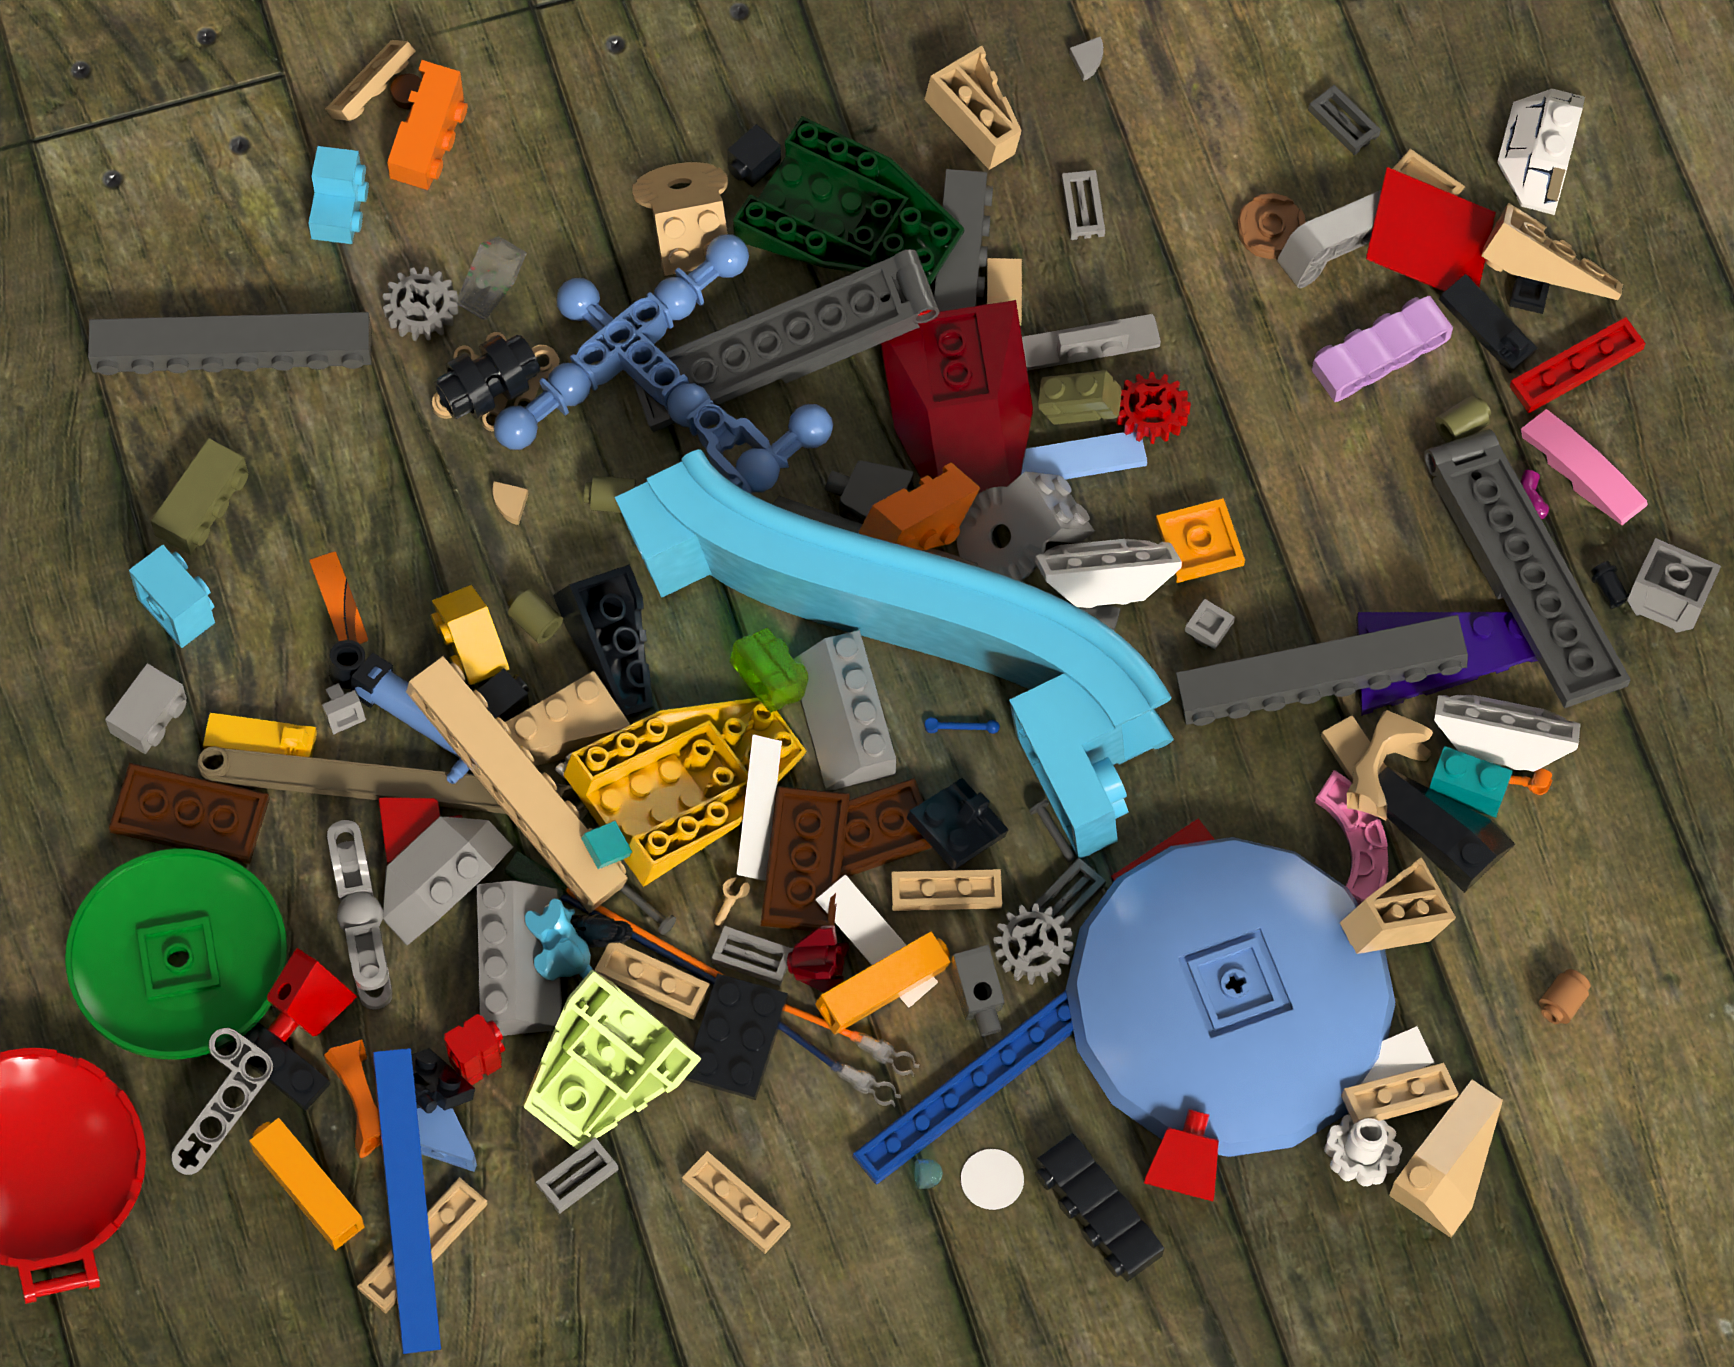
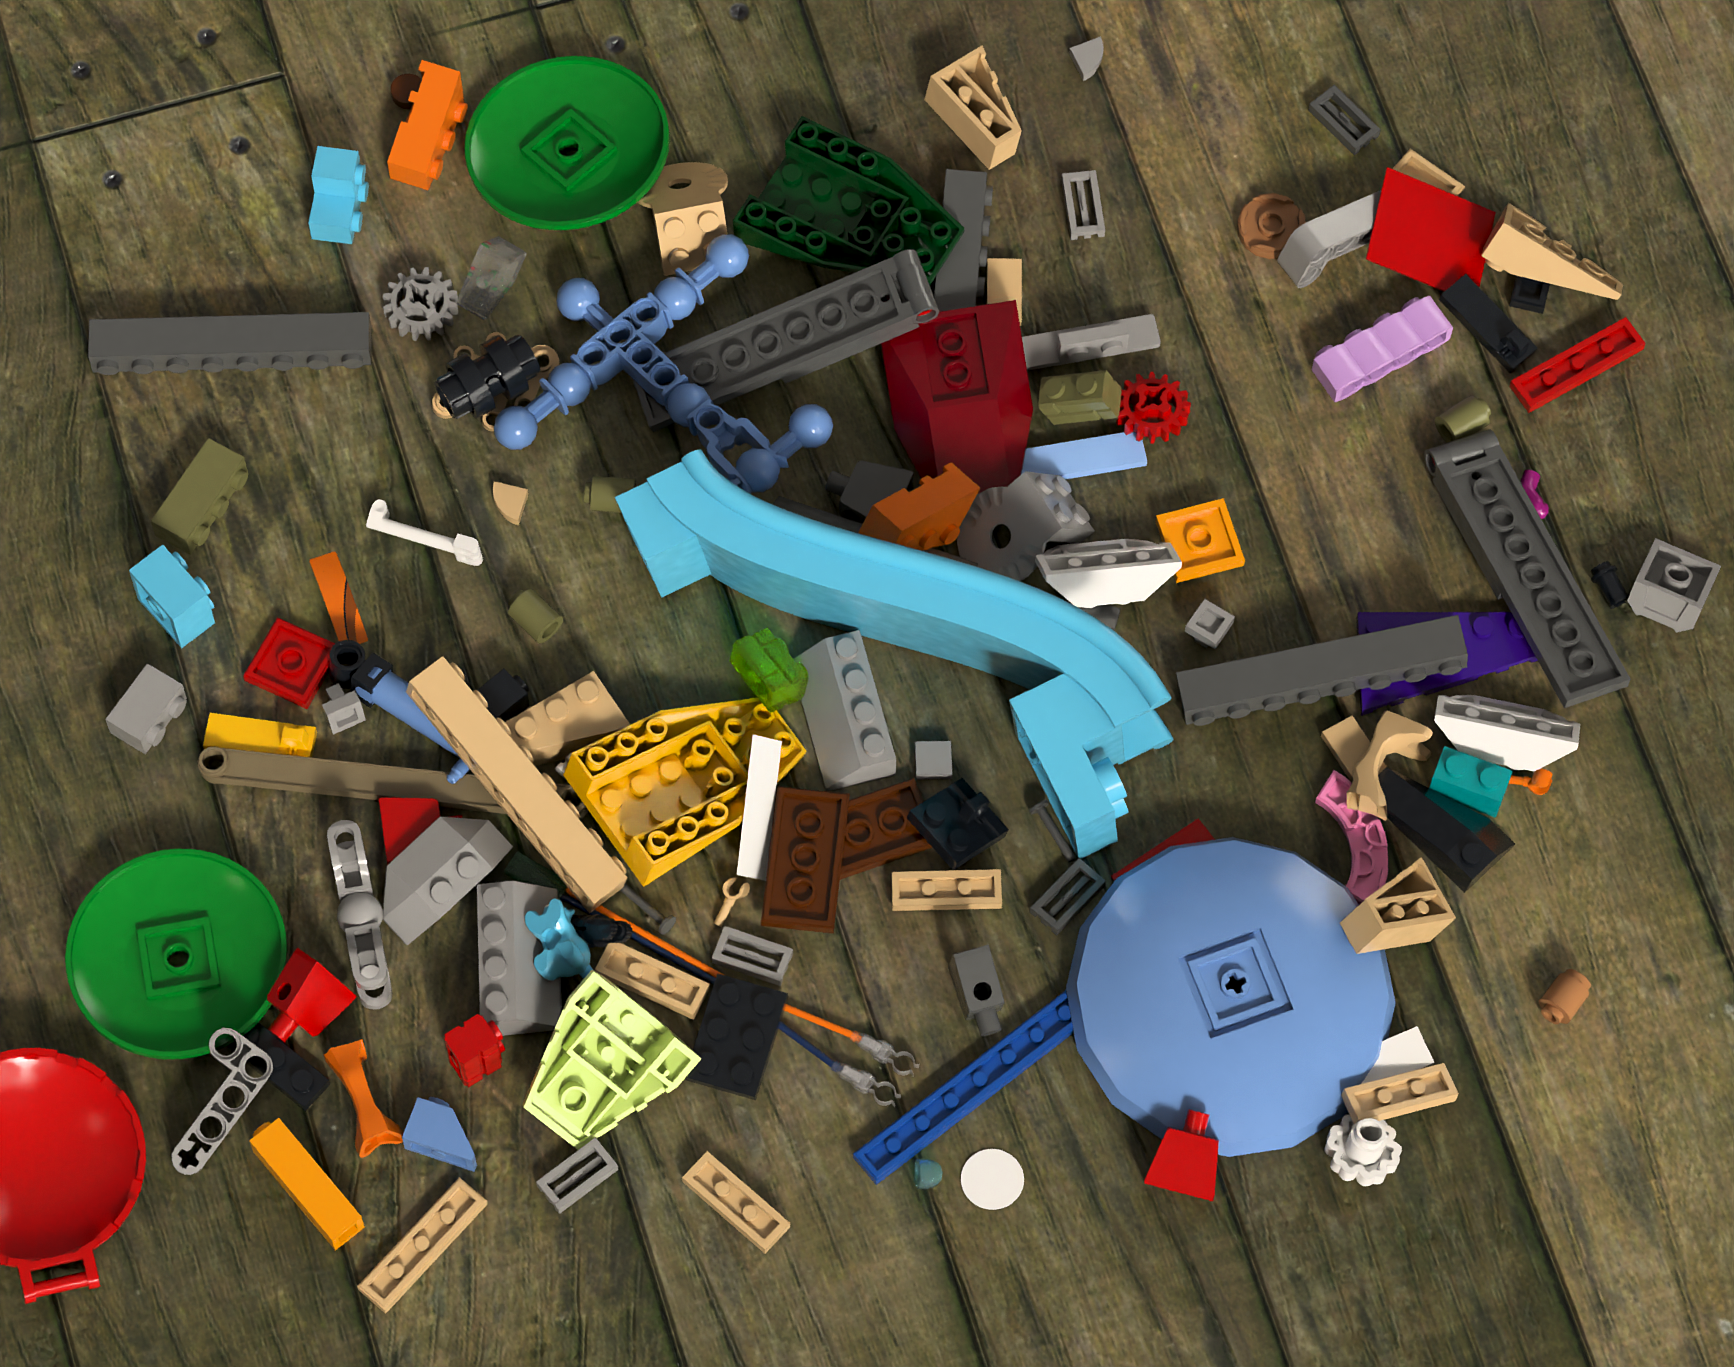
(189, 813): reddish brown tile -> none
(290, 663): none -> red tile
(370, 80): tan plate -> none
(406, 1201): blue tile -> none
(438, 1083): black plate -> none
(464, 547): none -> white hinge
(469, 628): yellow brick -> none
(560, 105): none -> green dish
(606, 845): teal tile -> none
(609, 632): black wedge -> none
(753, 156): black brick -> none
(818, 959): dark red brick -> none
(867, 929): white sticker -> none
(883, 982): light orange brick -> none
(932, 726): blue hinge -> none
(933, 760): none -> light grey tile
(1019, 937): light grey gear -> none
(1099, 1207): black brick -> none
(1448, 1165): tan wedge -> none
(1540, 147): white wedge -> none
(1585, 466): bright pink slope -> none

